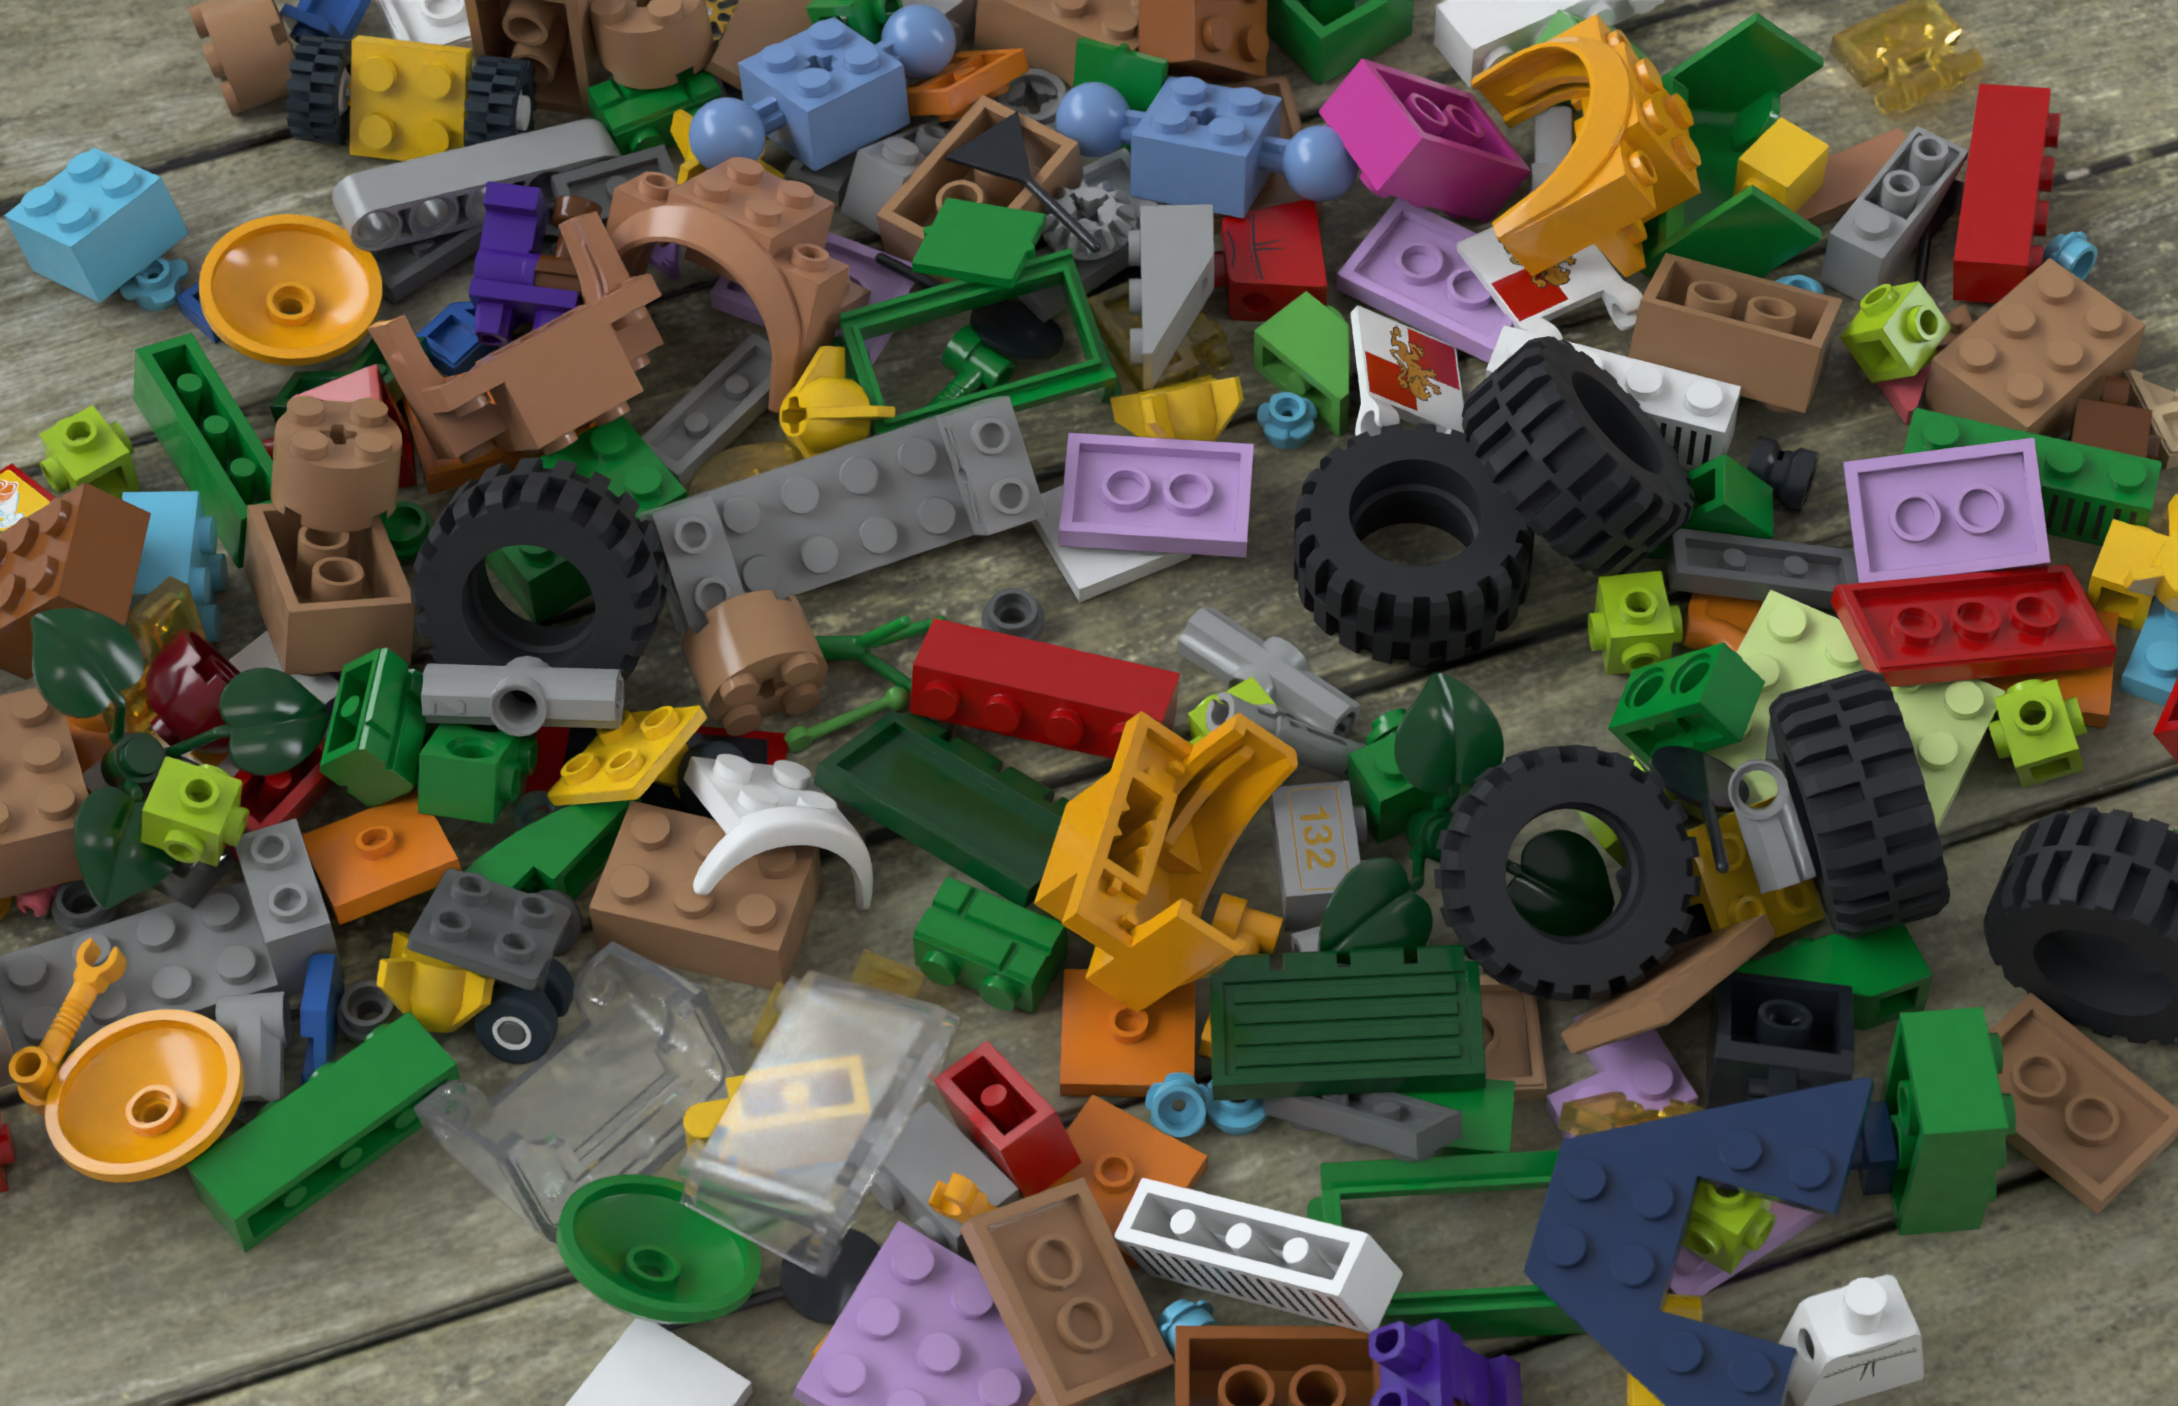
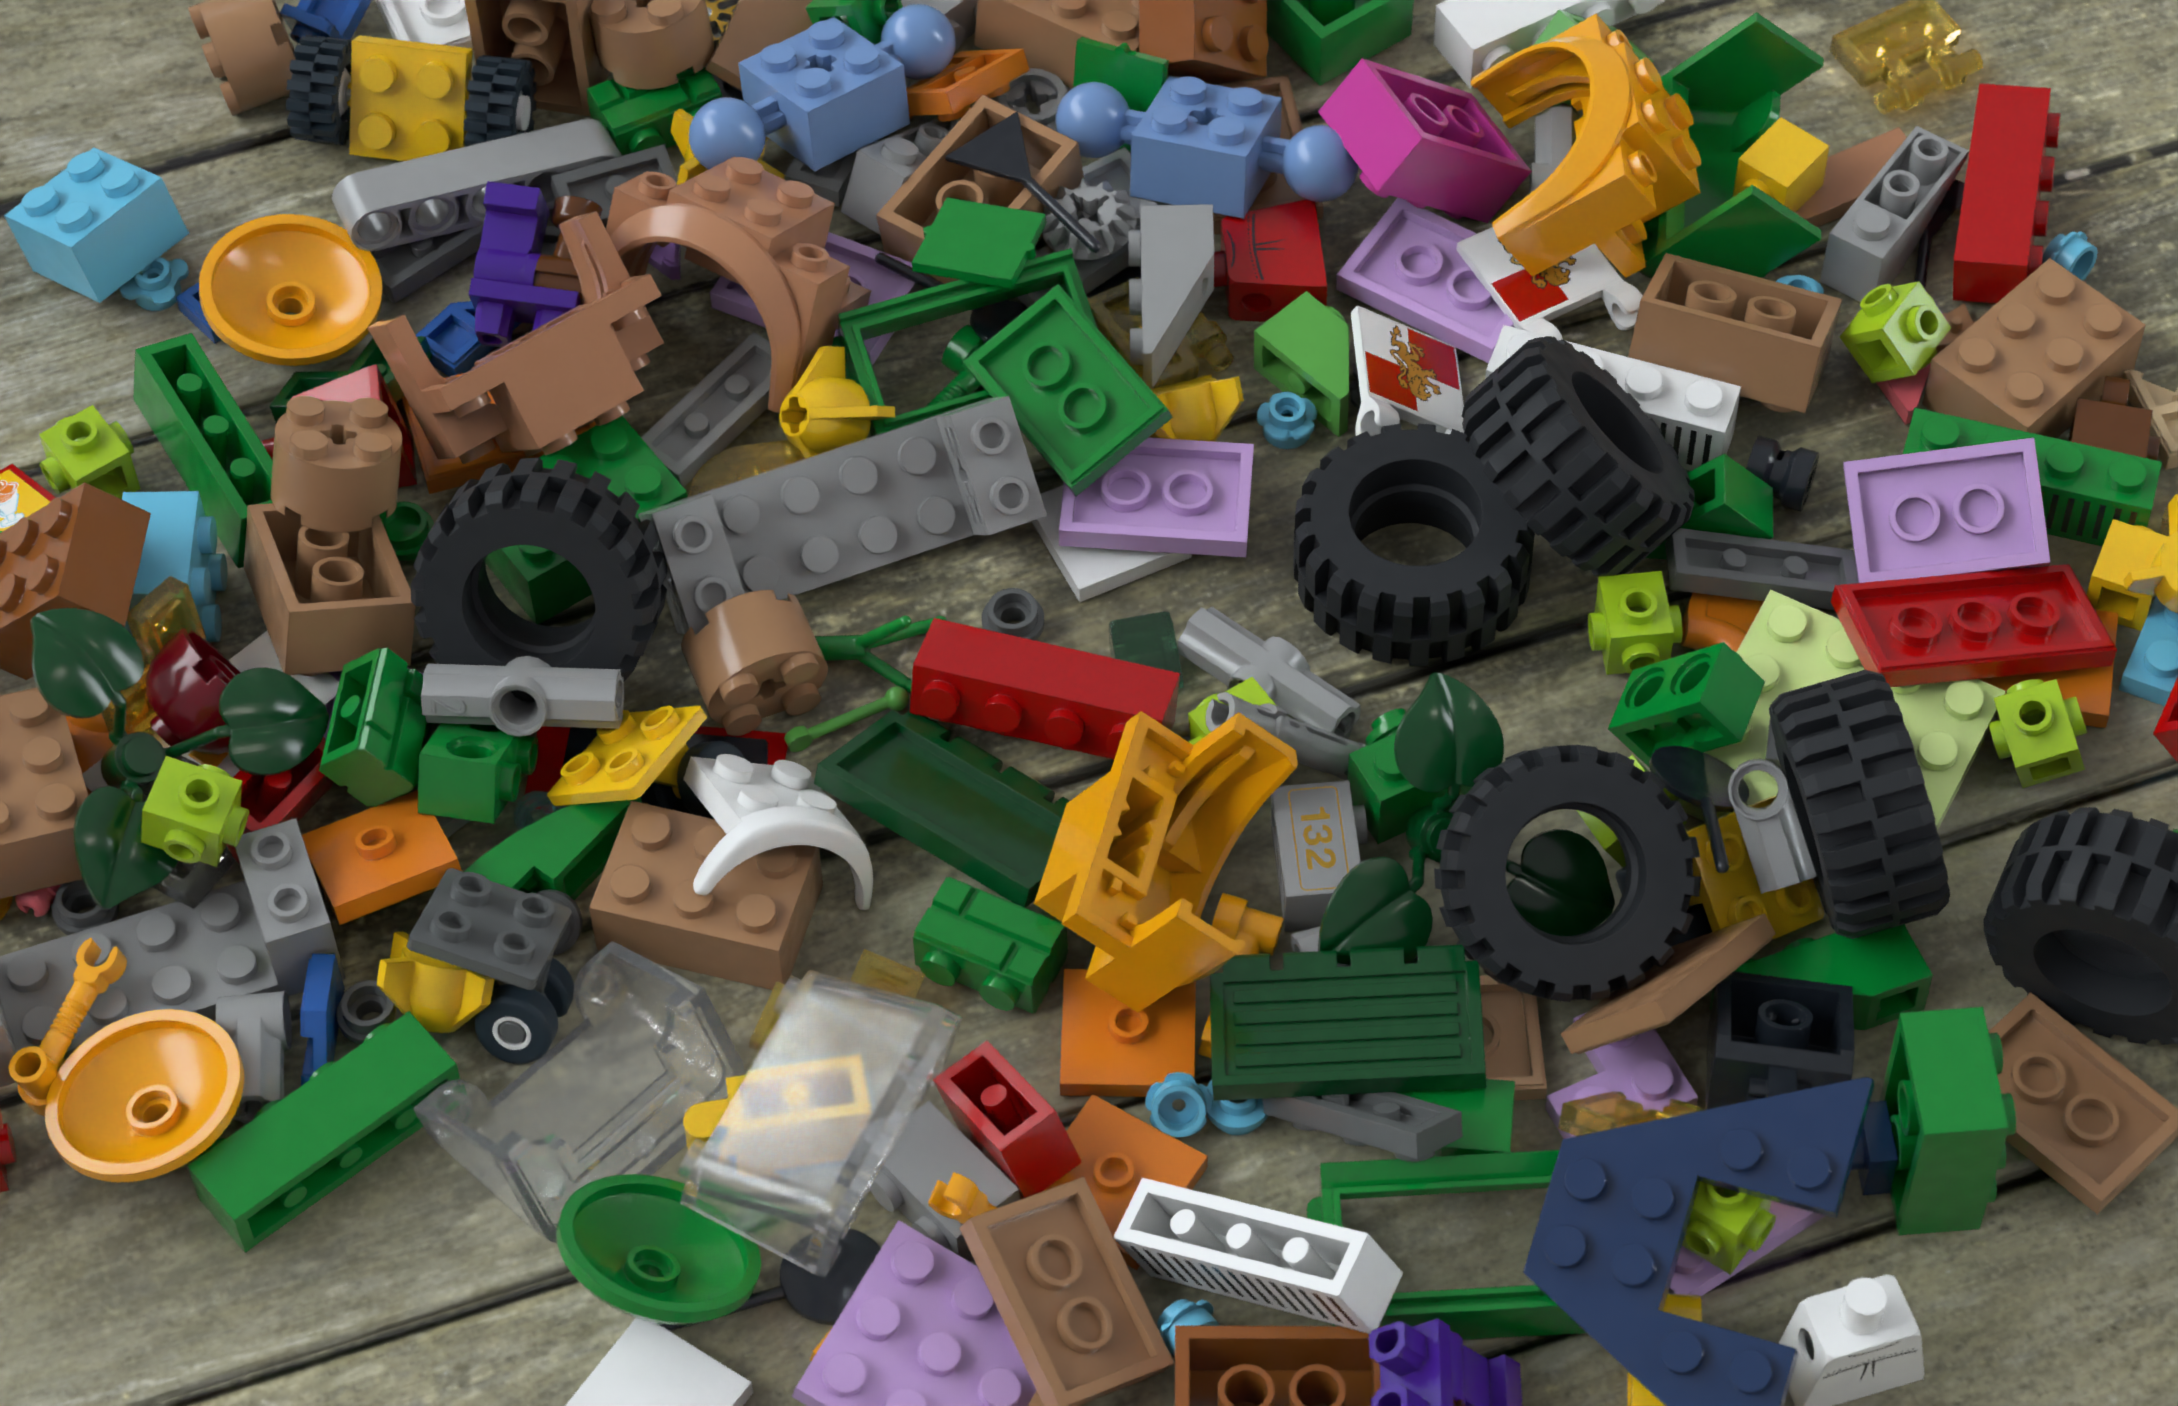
(1068, 389): none -> green tile
(1146, 641): none -> clear green slope

